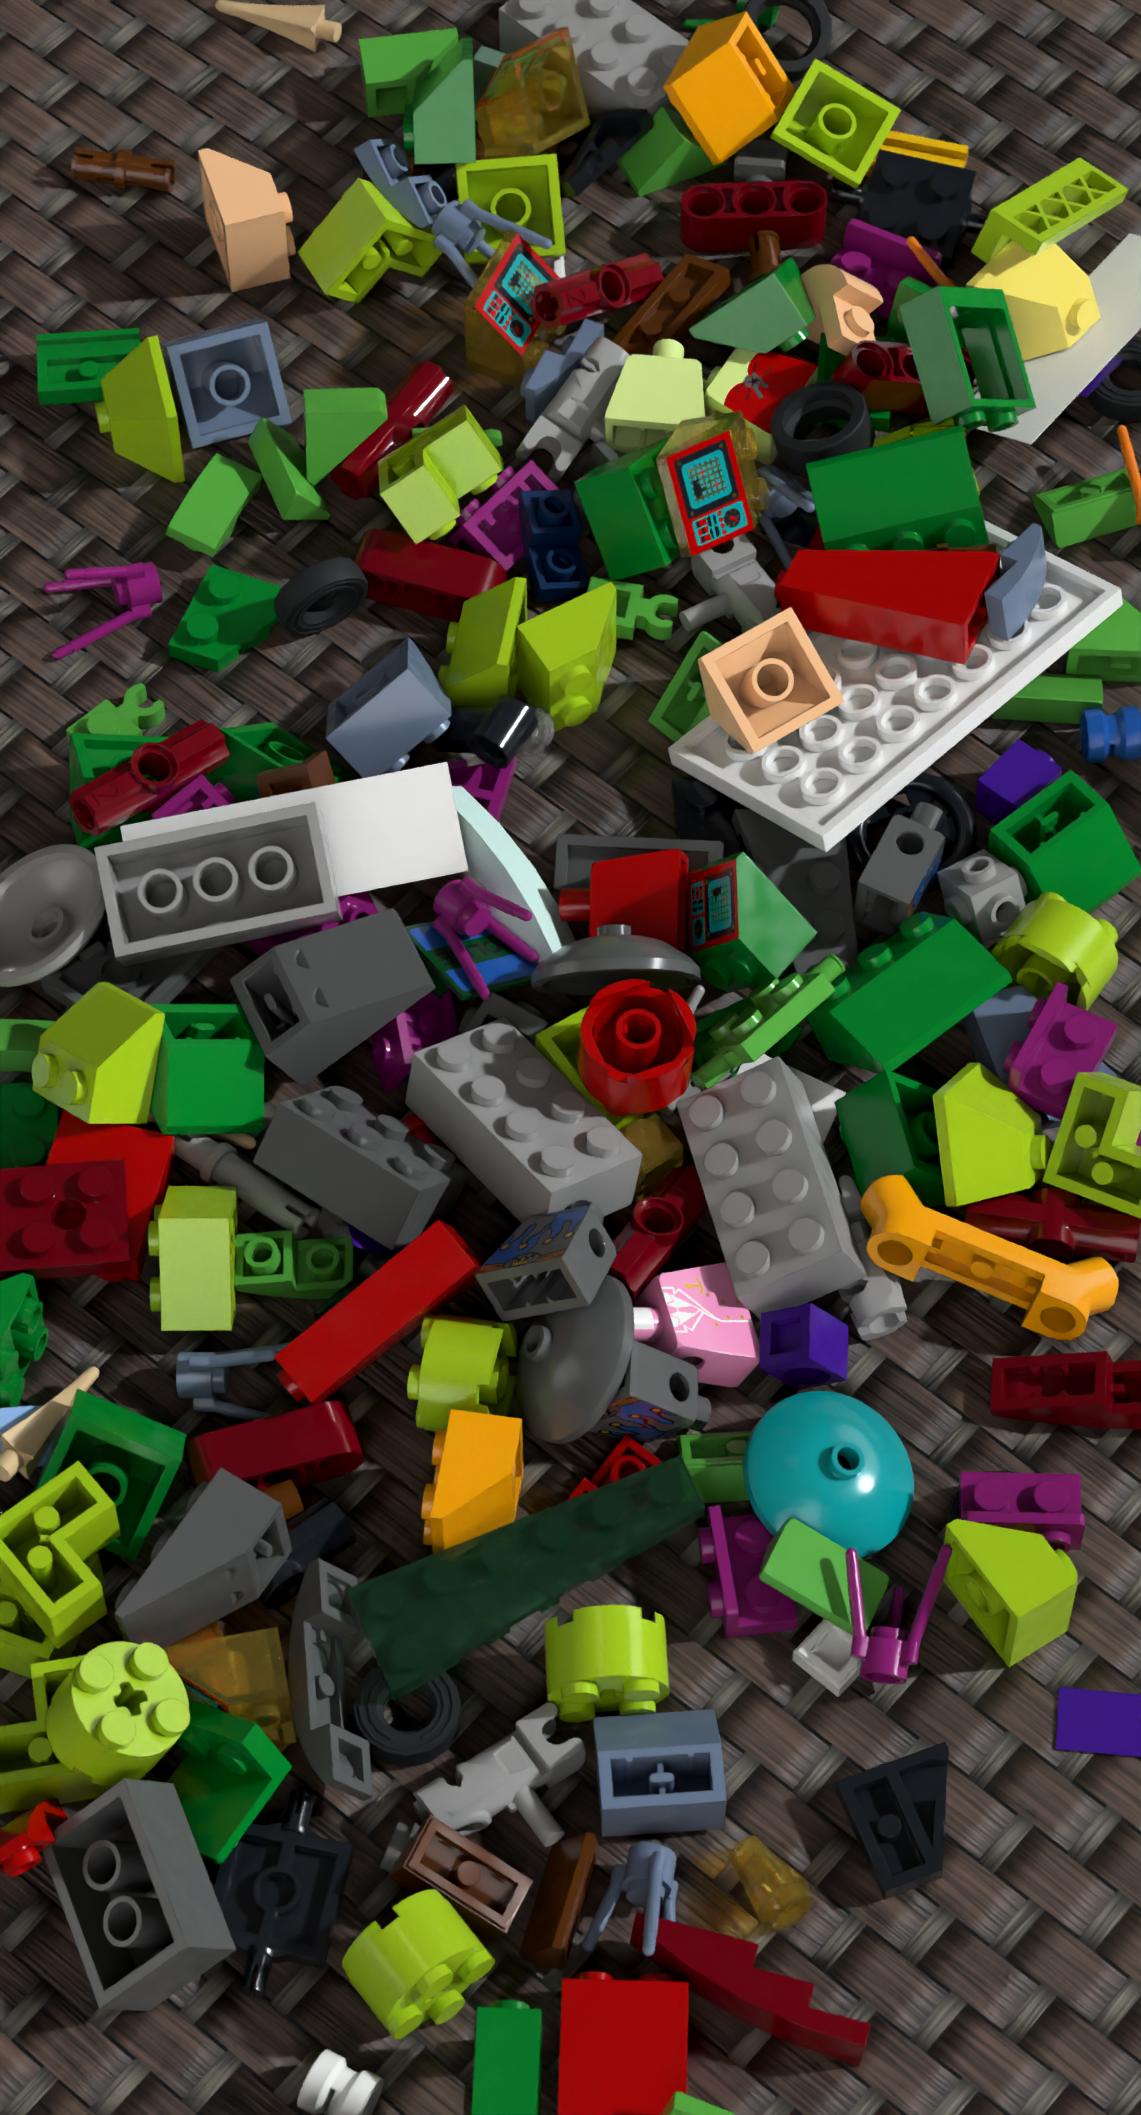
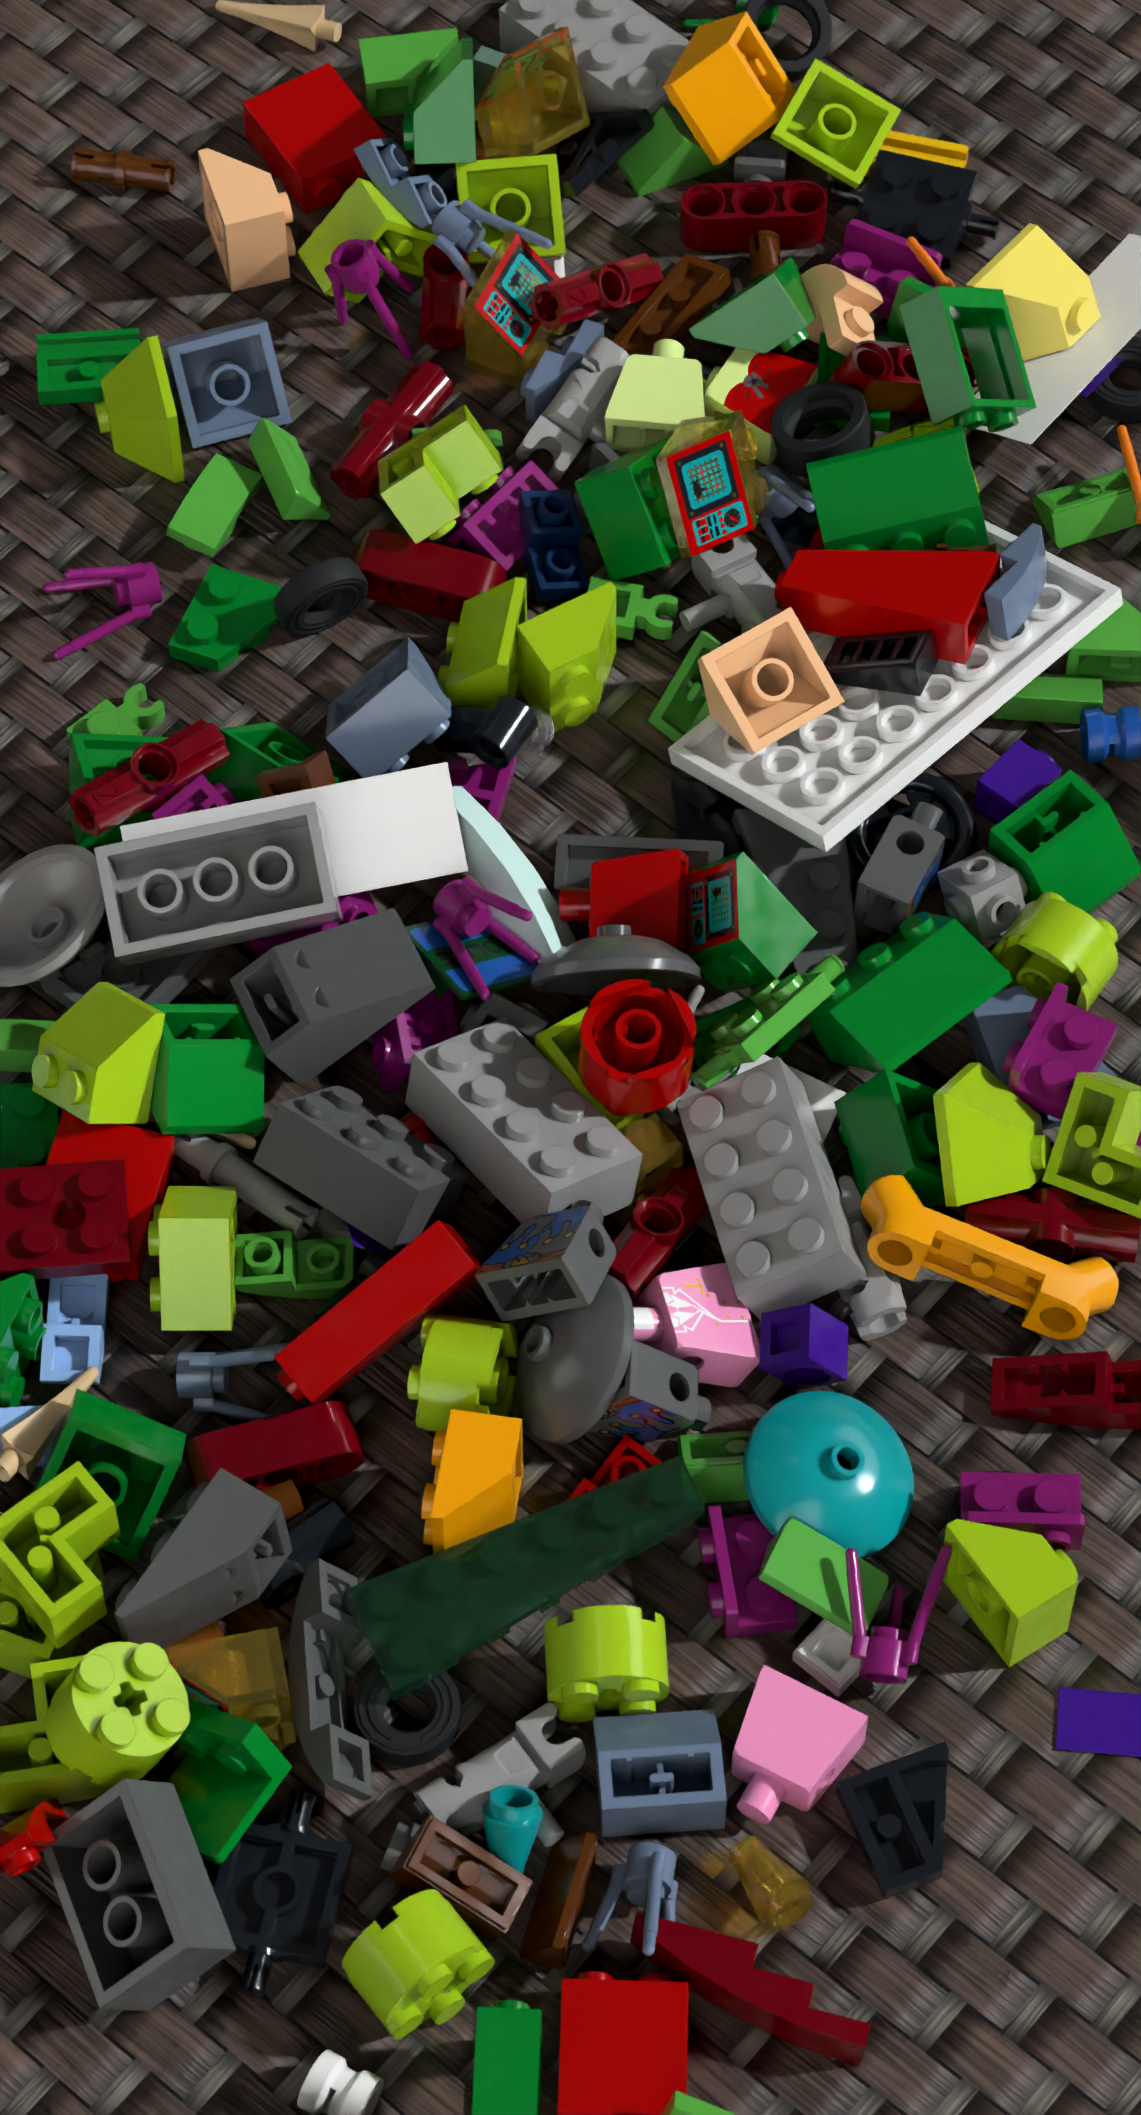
(74, 1328): none -> light blue slope
(310, 135): none -> red brick
(337, 424): bright green slope -> none
(357, 268): none -> magenta plant
(442, 300): none -> dark red piece
(511, 1823): none -> teal cone
(792, 1745): none -> bright pink torso
(895, 661): none -> black slope
(1049, 208): lime fence -> none

